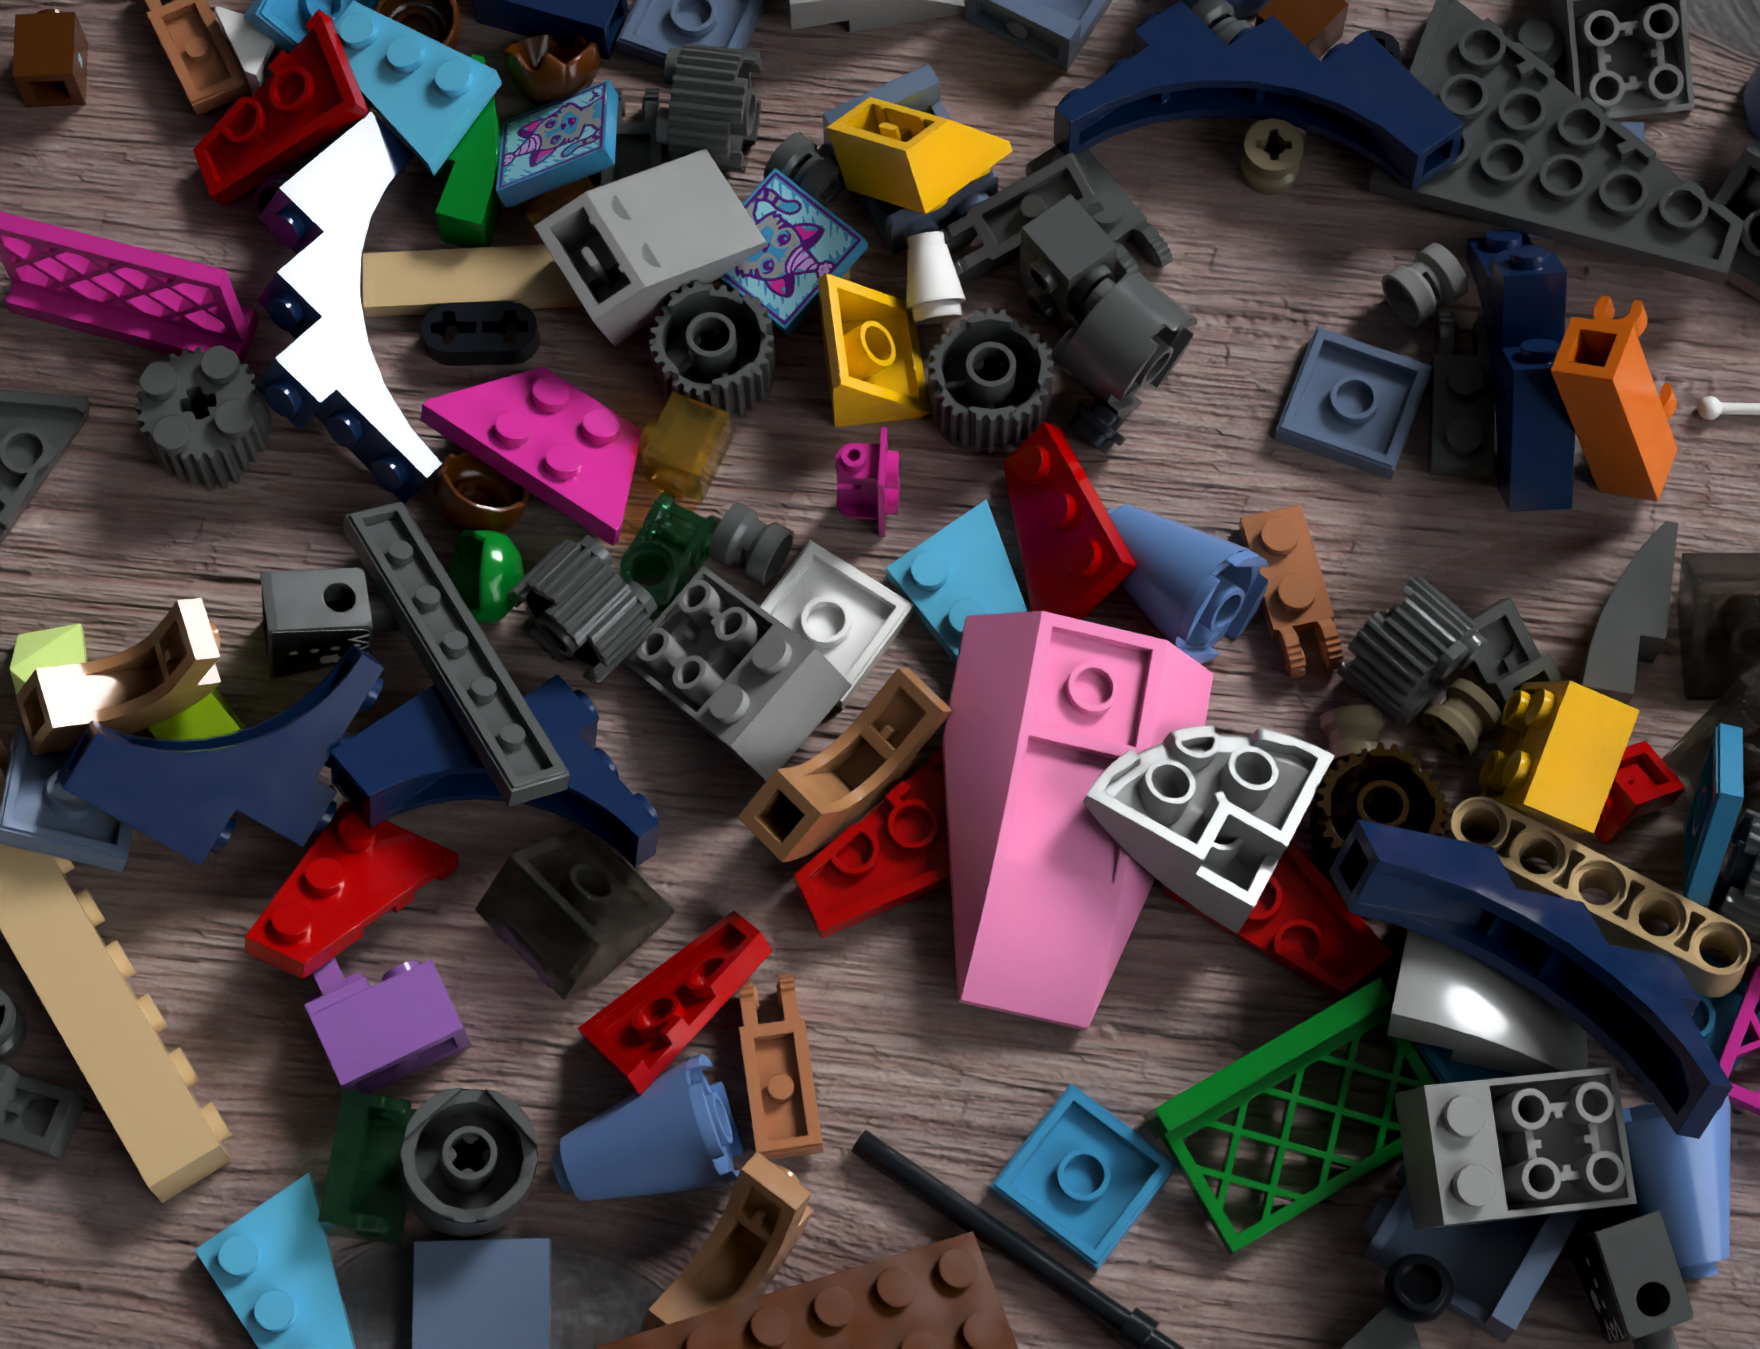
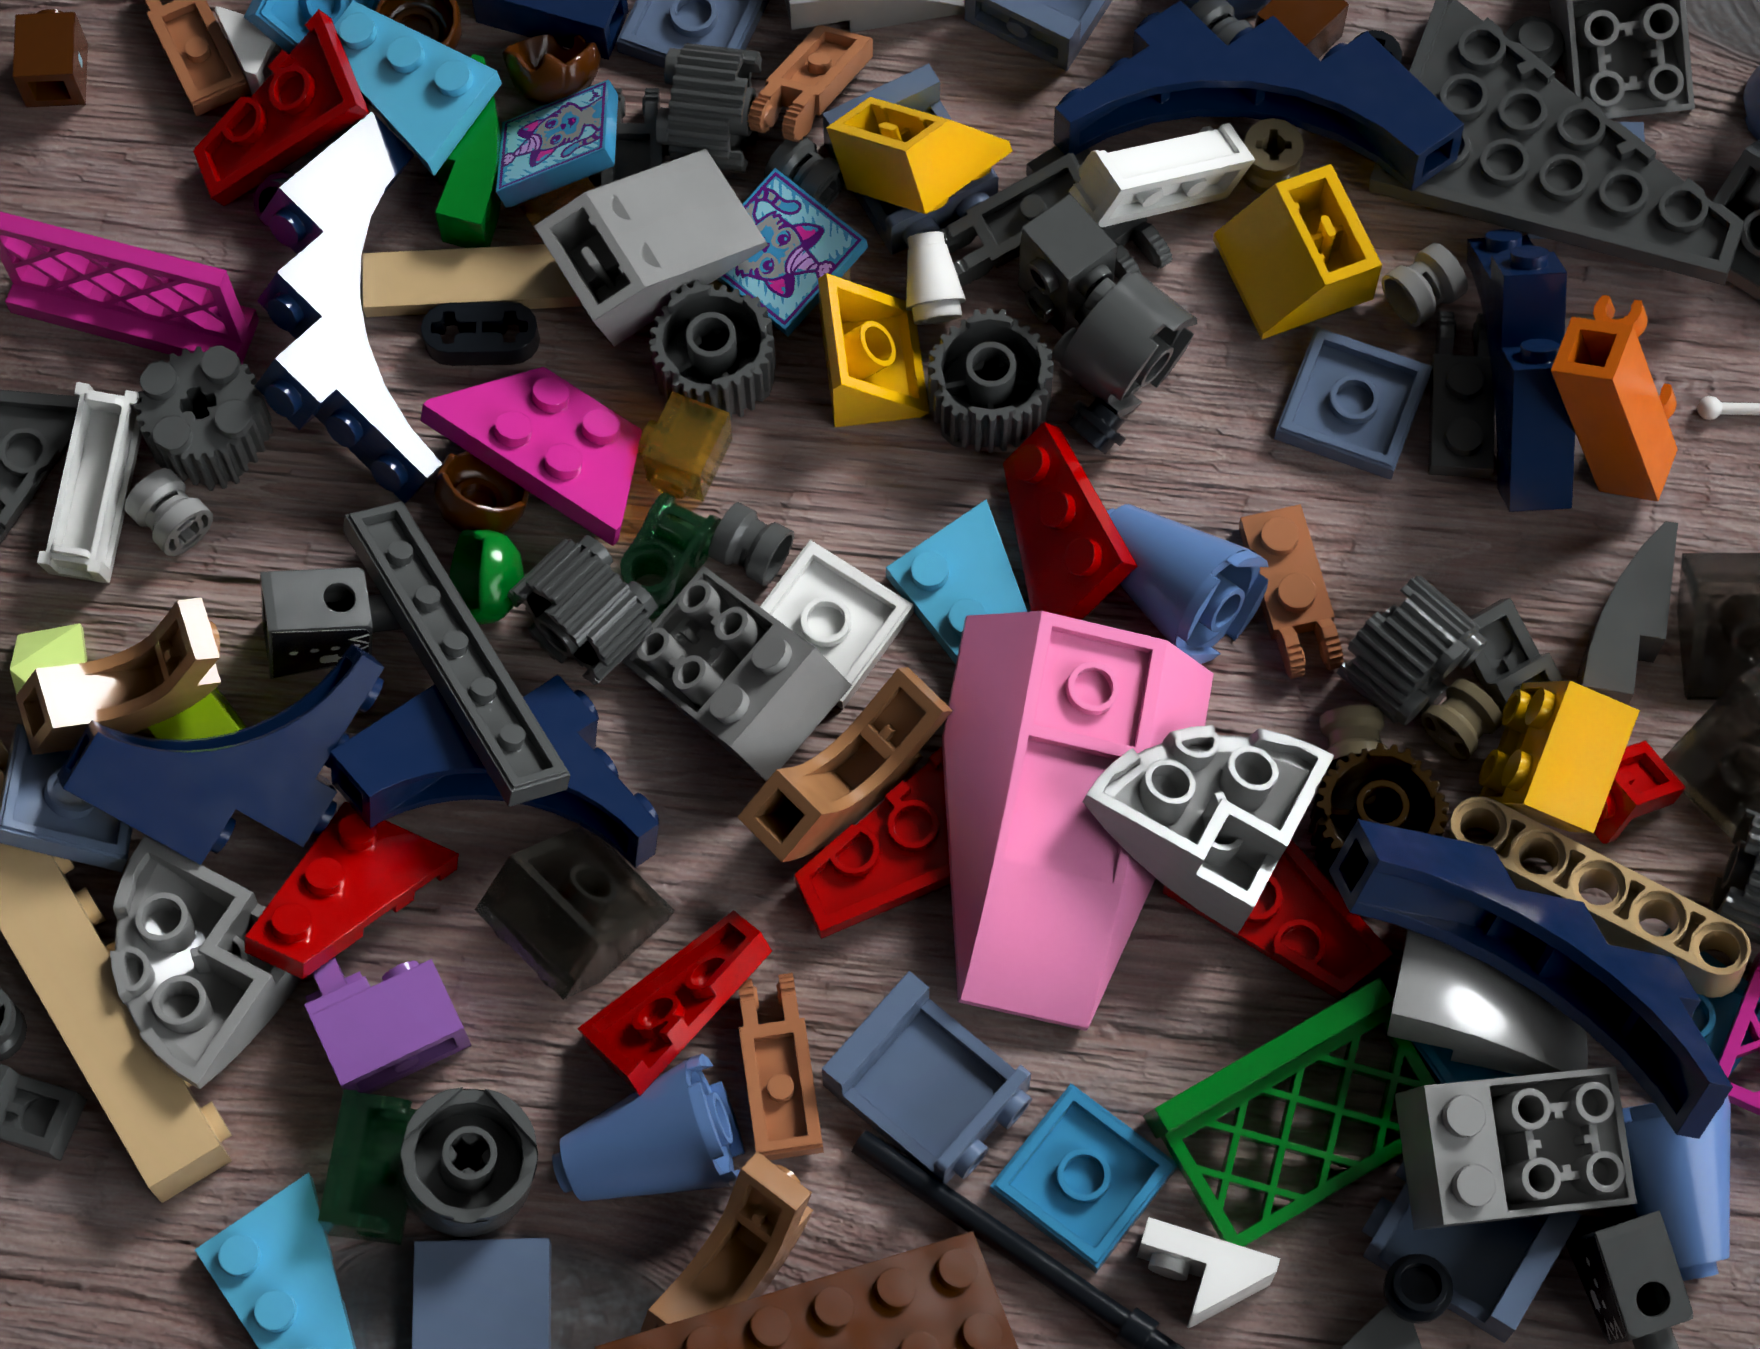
(94, 486): none -> white container
(172, 516): none -> light grey wheel
(186, 965): none -> light grey brick
(809, 80): none -> nougat hinge
(868, 481): dark pink hinge -> none
(926, 1082): none -> sand blue panel
(1161, 175): none -> white container
(1226, 1269): none -> white slope
(1299, 253): none -> yellow slope
(1713, 813): dark azure tile -> none

